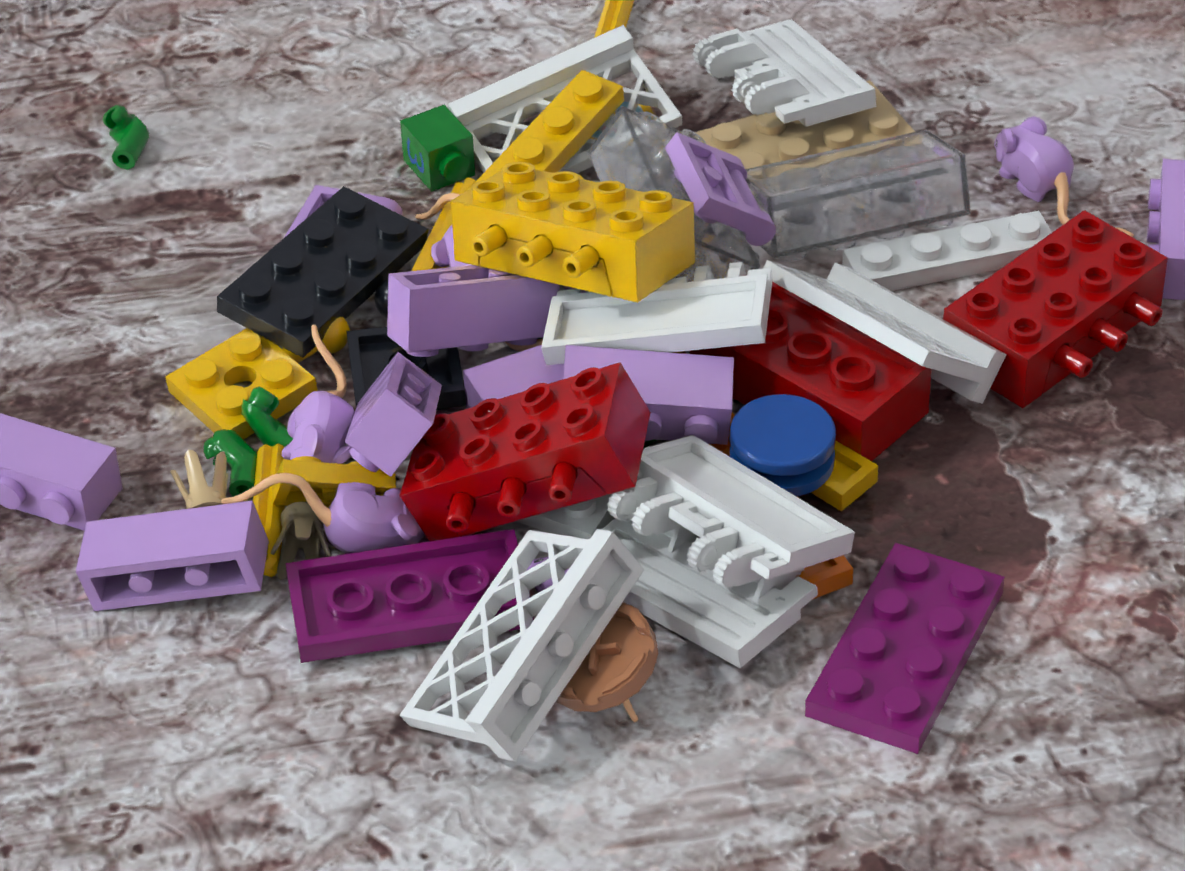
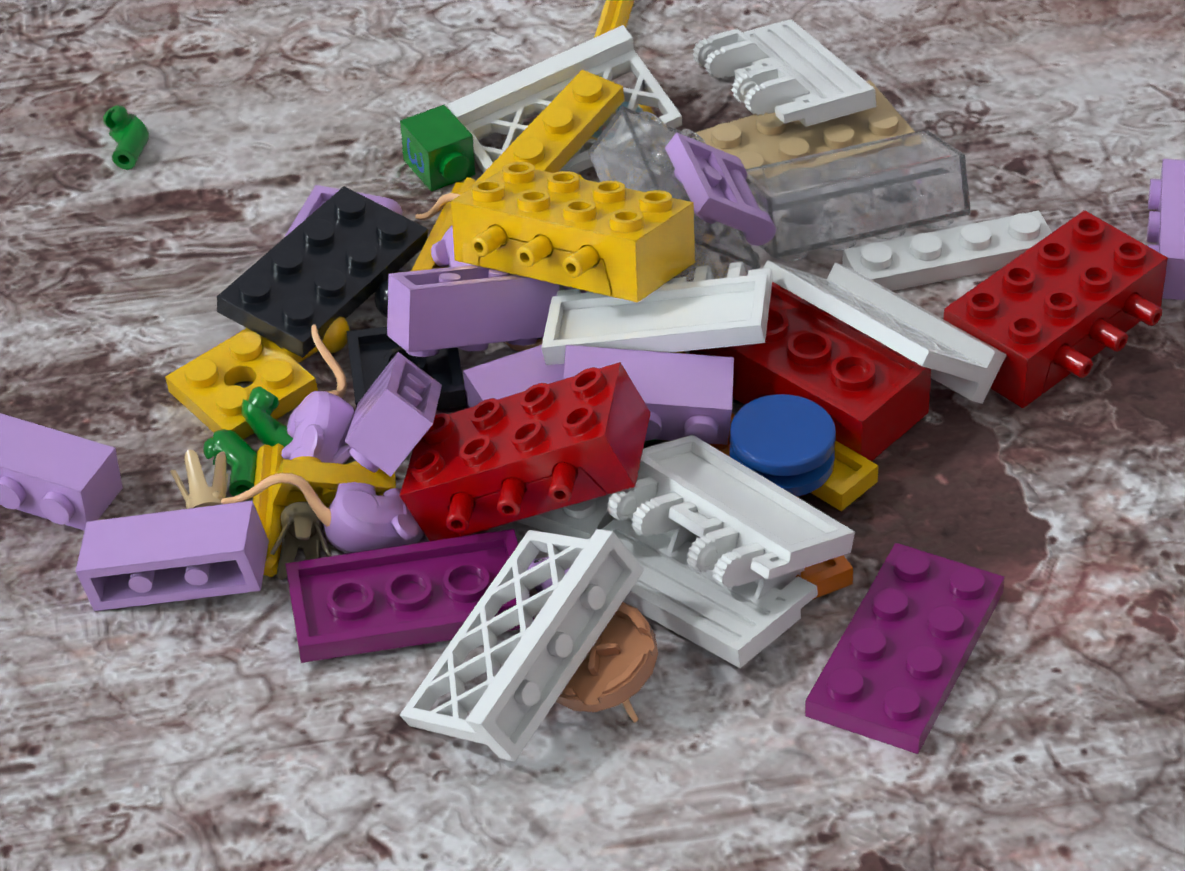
(1037, 163): lavender animal -> none

